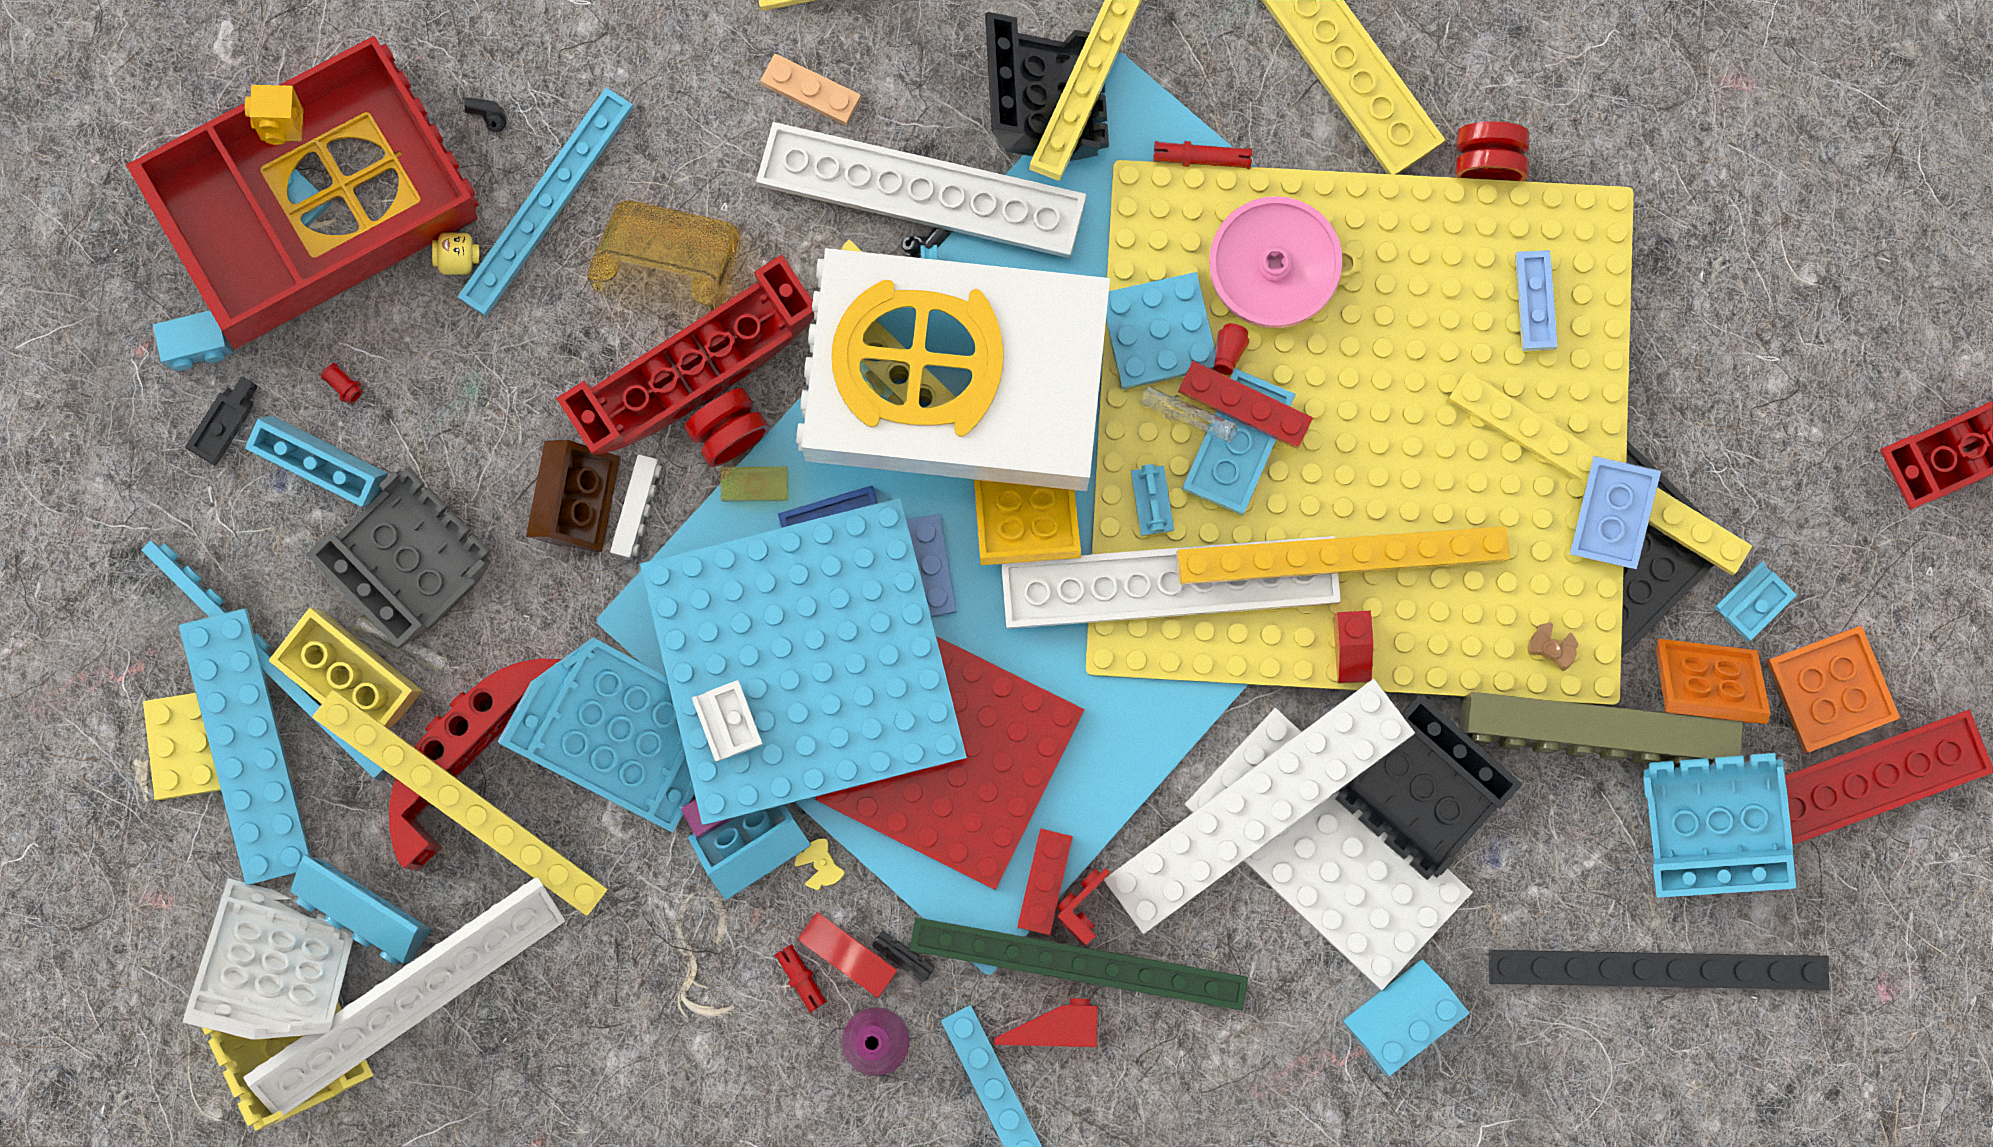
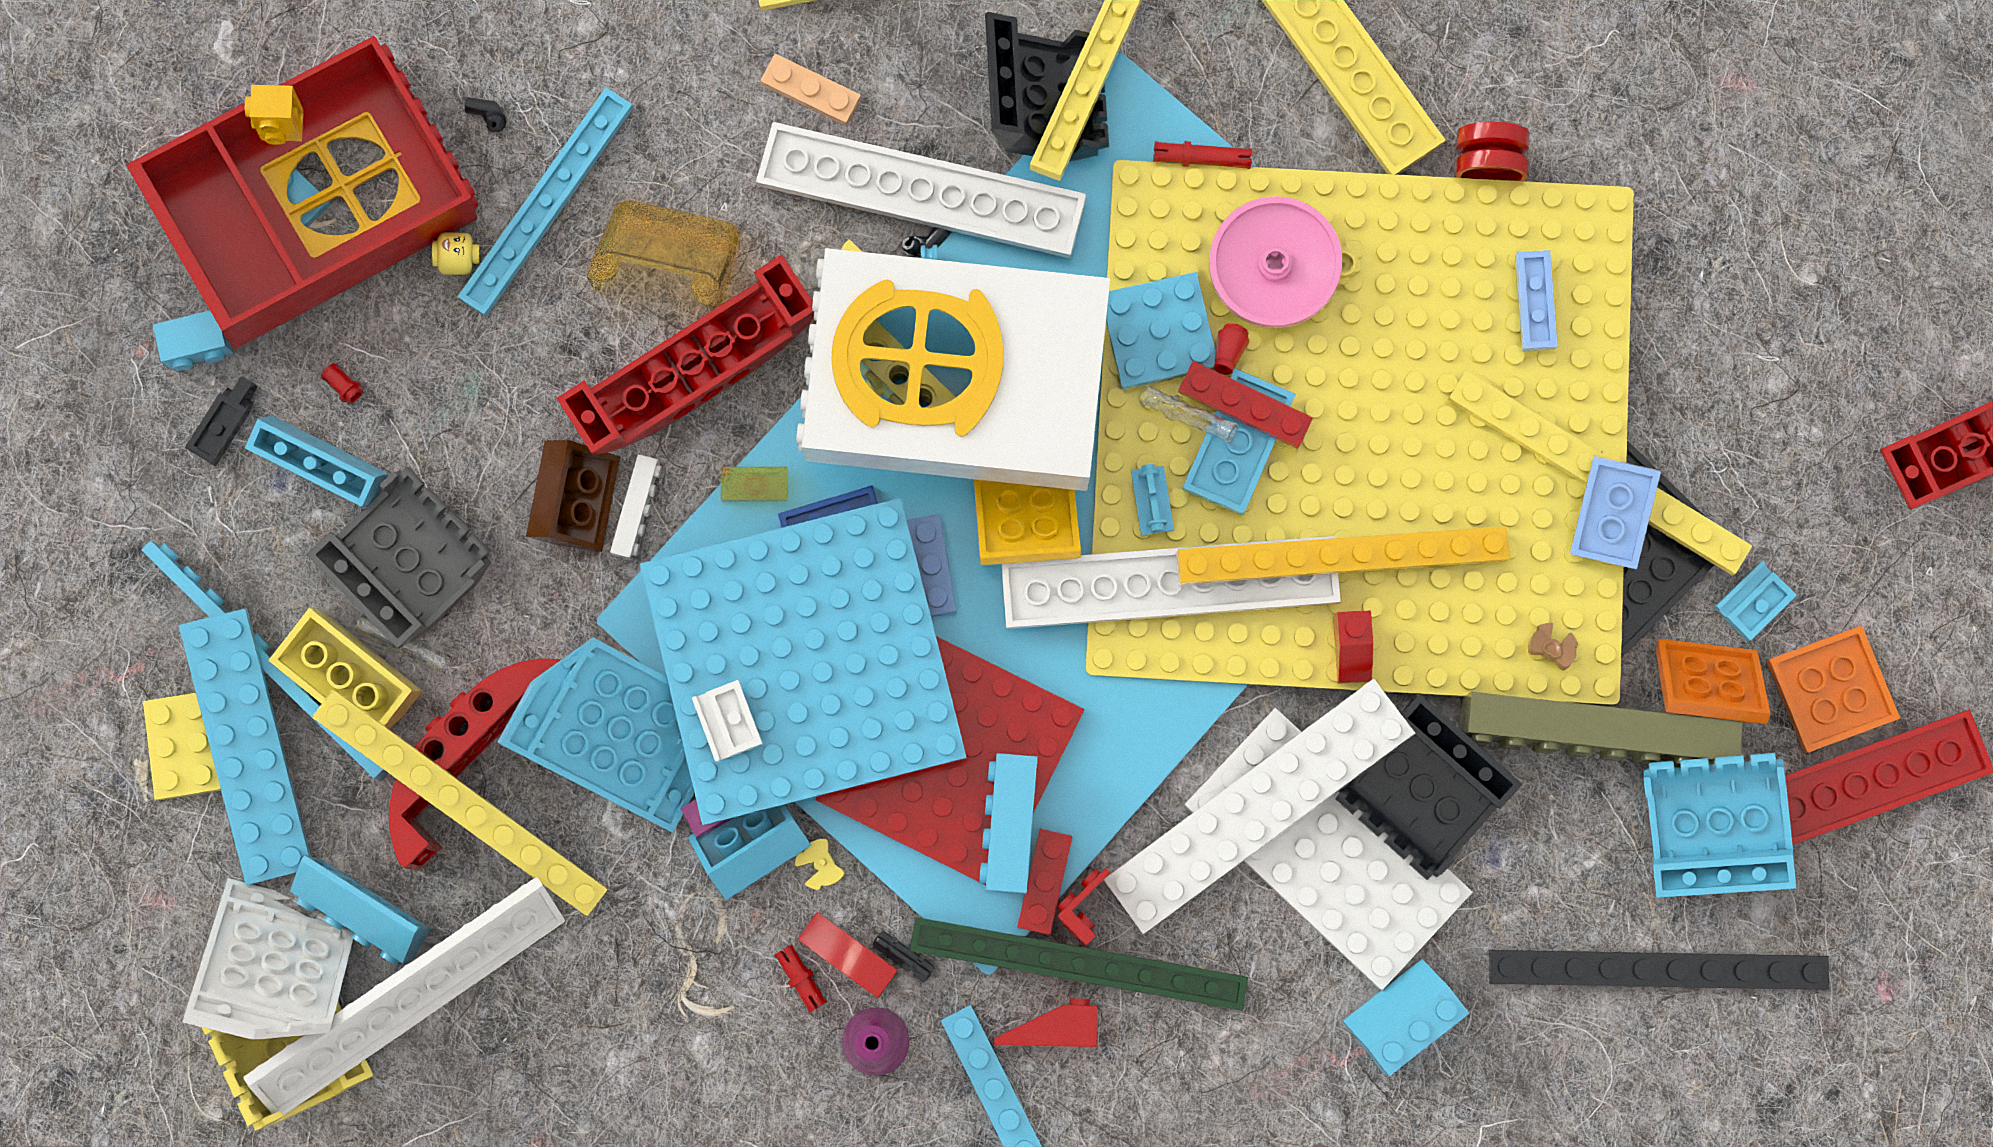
(726, 427): red wheel -> none
(1010, 823): none -> medium azure brick

